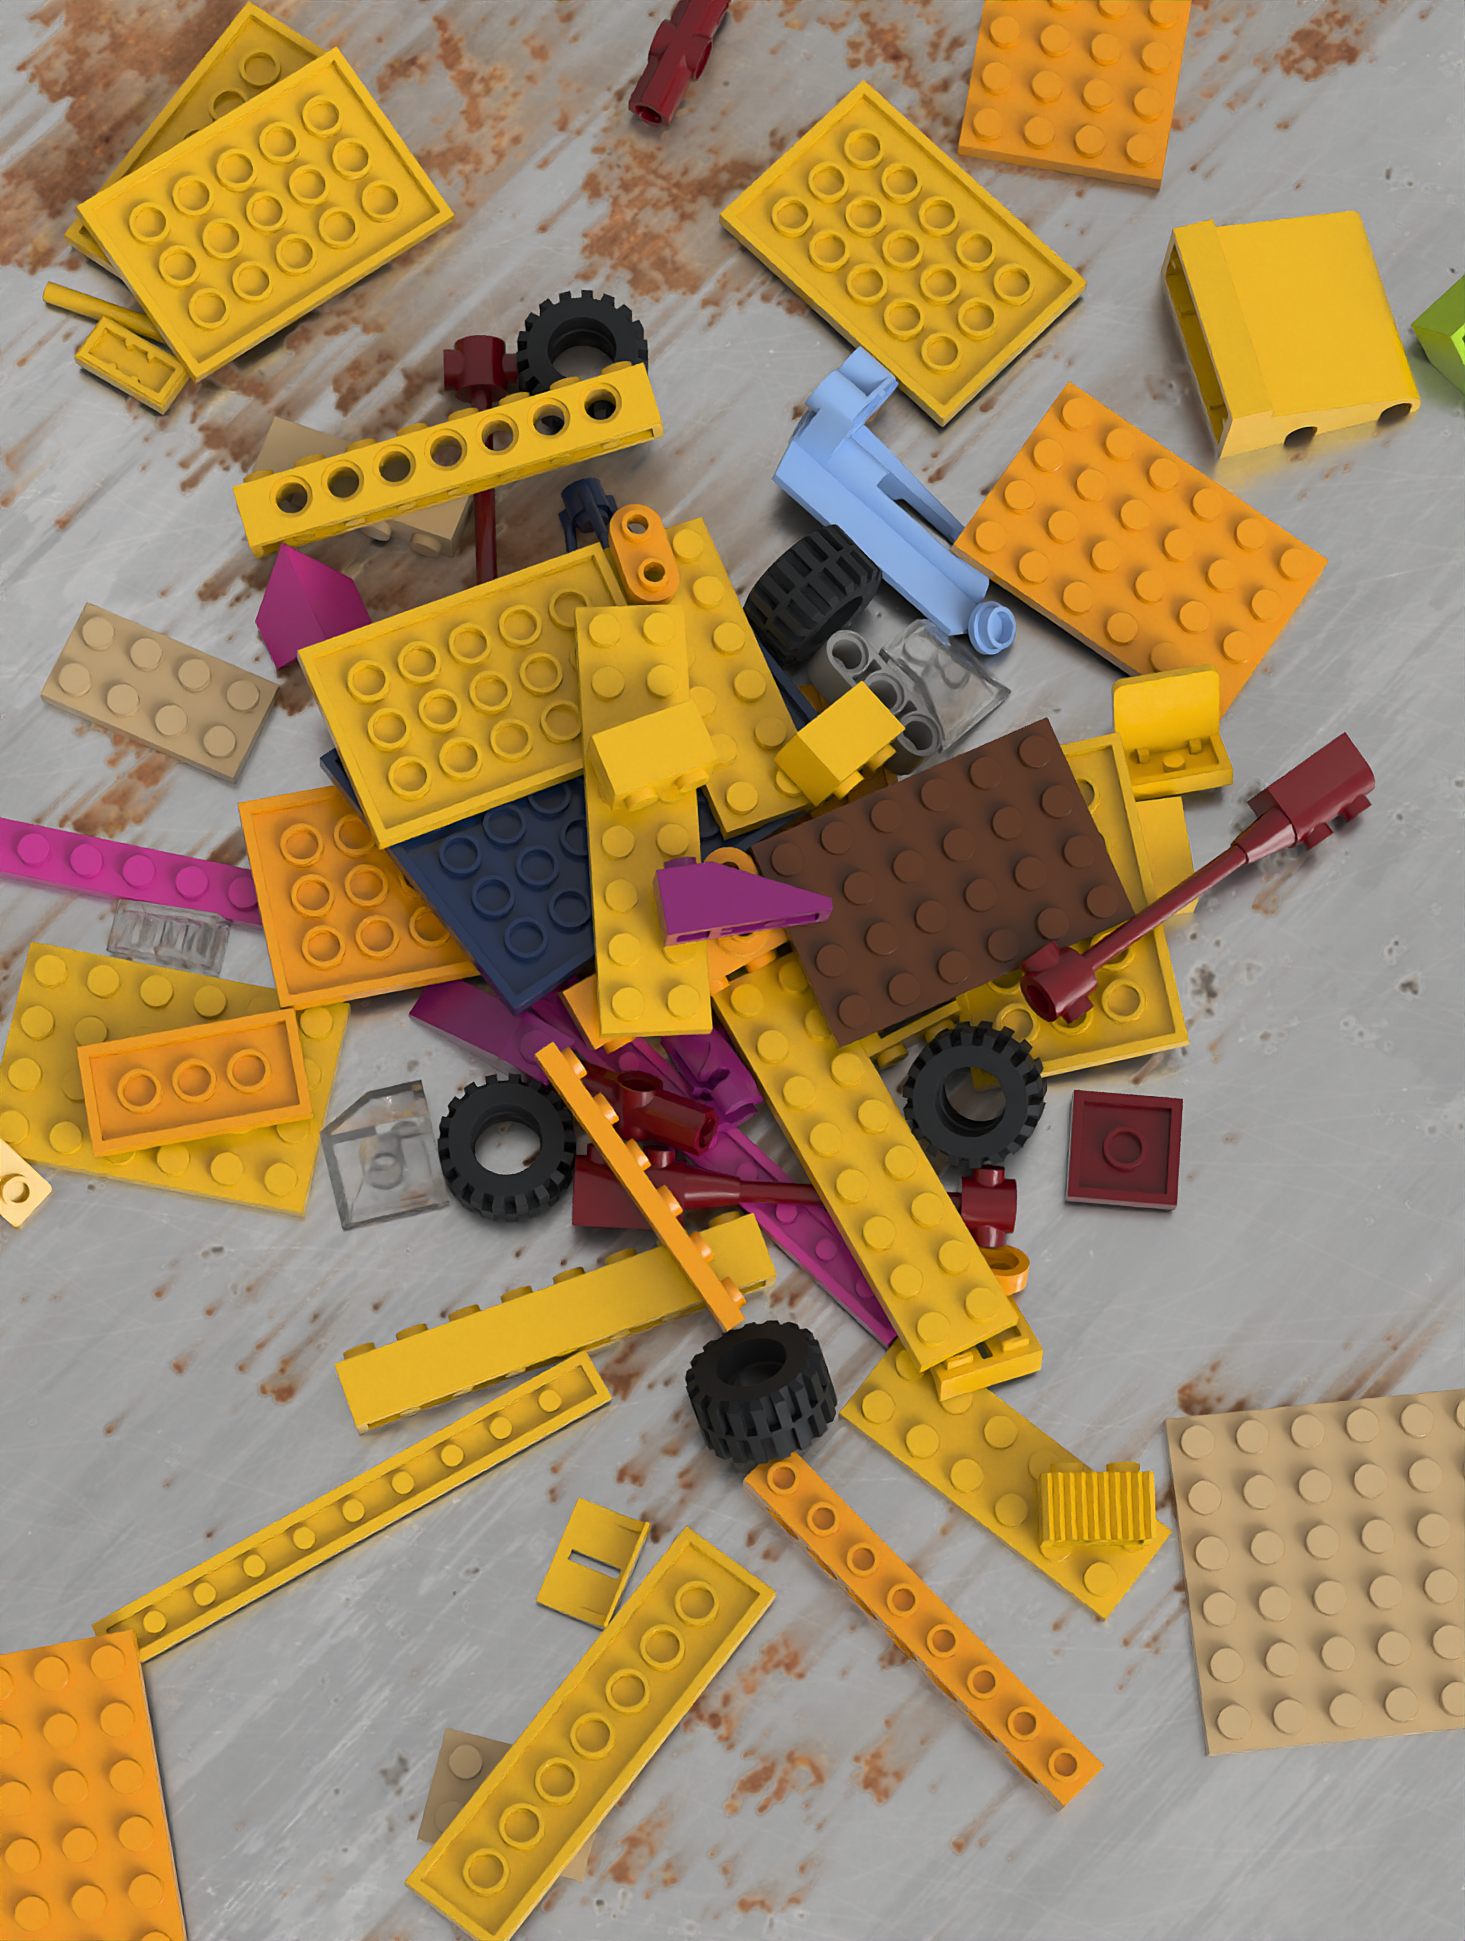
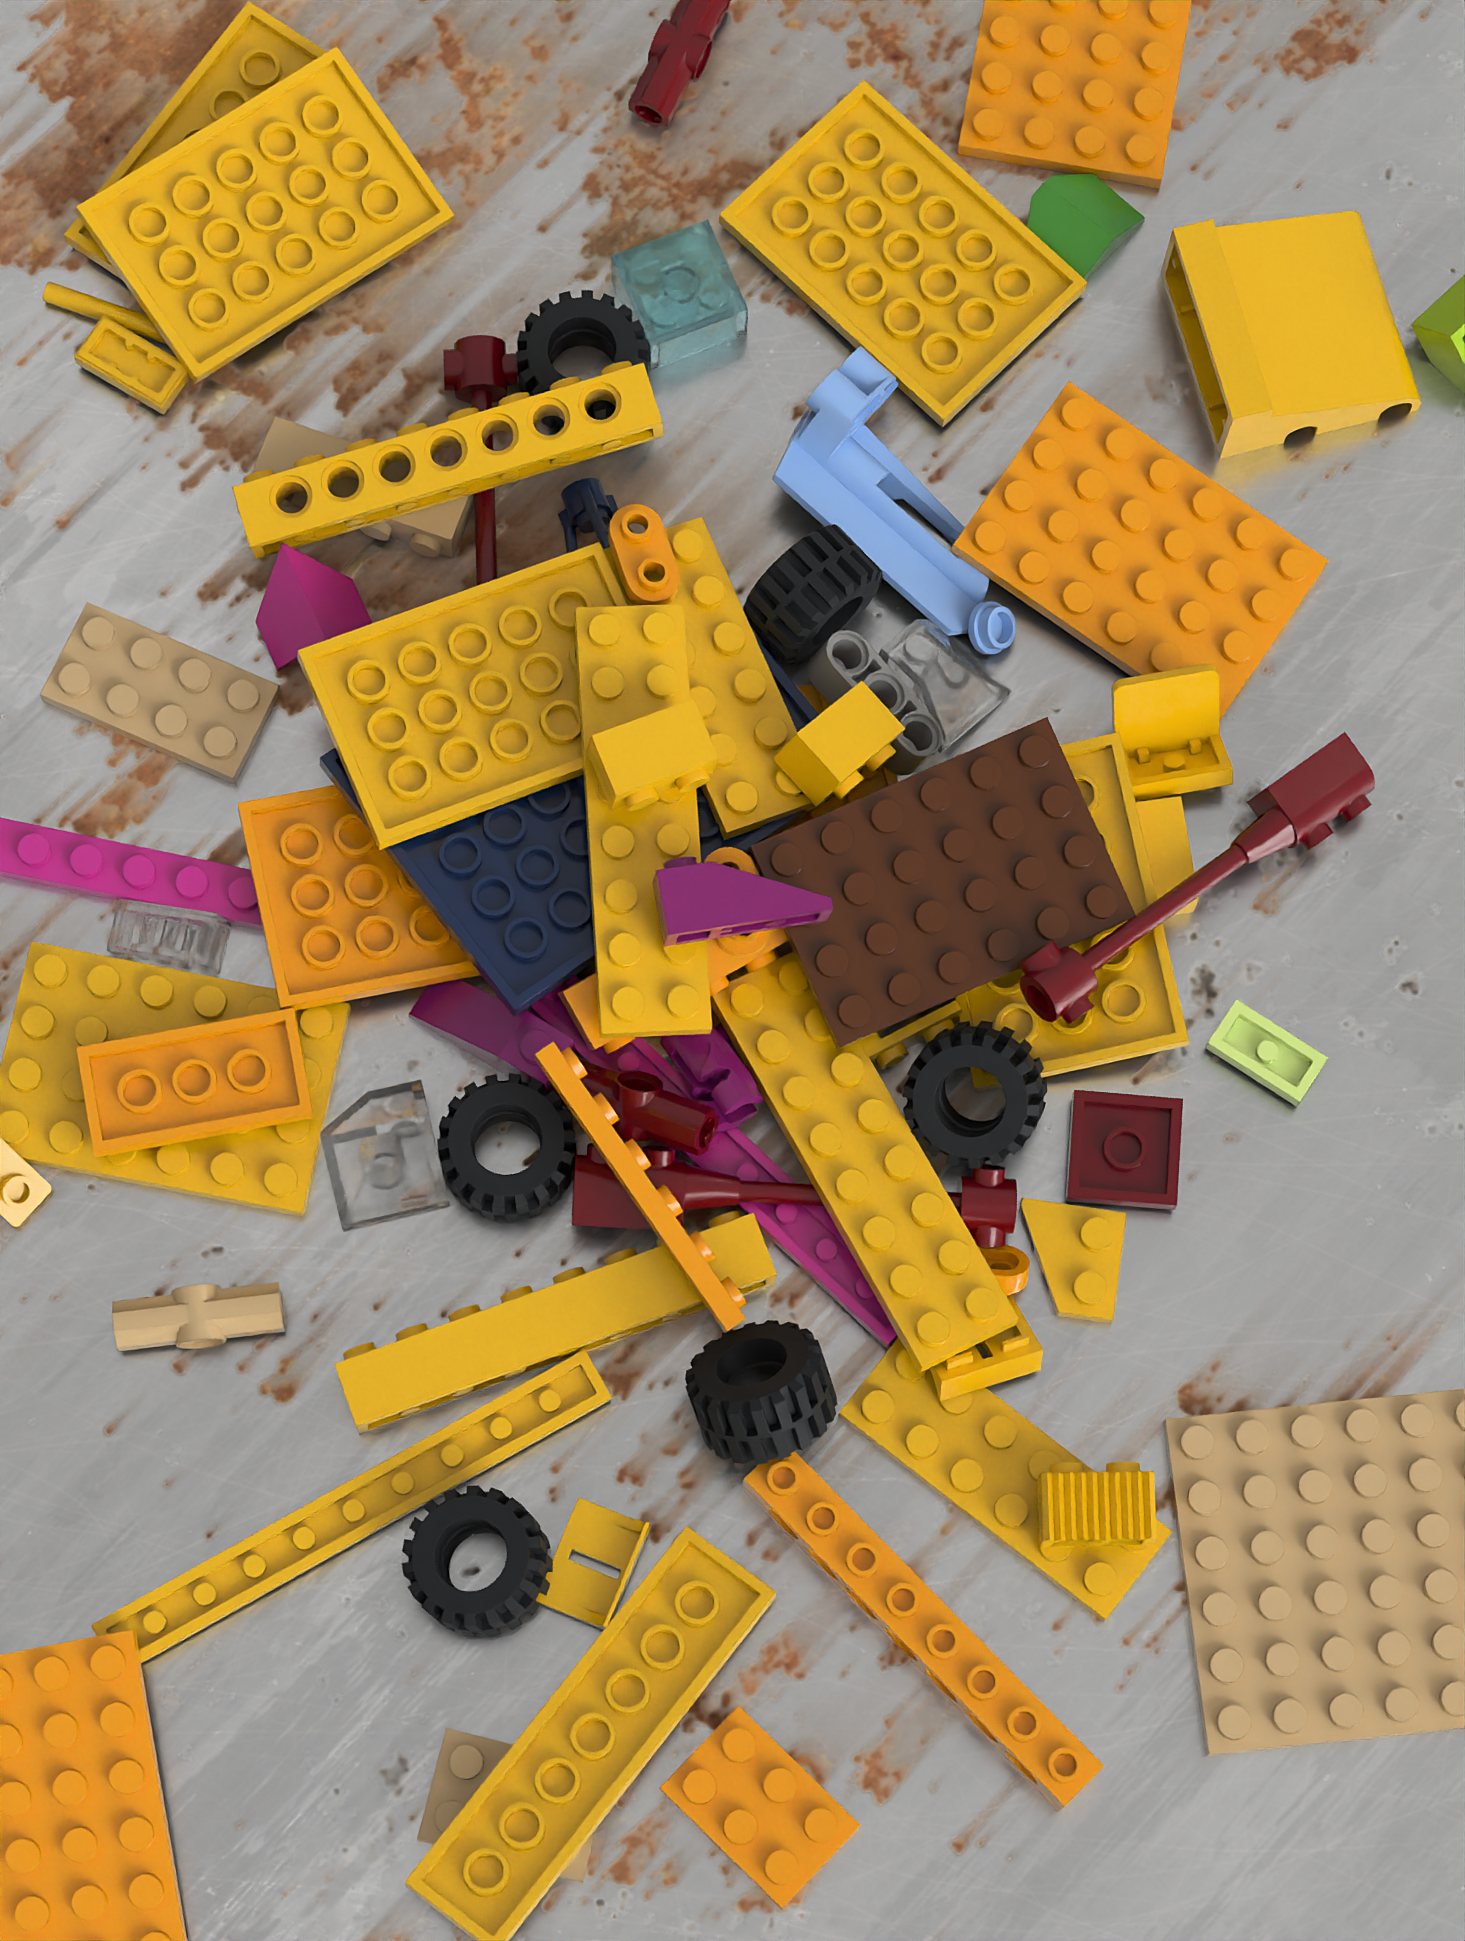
(197, 1316): none -> tan piece
(442, 1533): none -> black tyre
(680, 293): none -> clear light blue brick
(760, 1807): none -> light orange plate
(1078, 1255): none -> yellow wing
(1081, 220): none -> bright green slope
(1266, 1052): none -> yellowish green plate

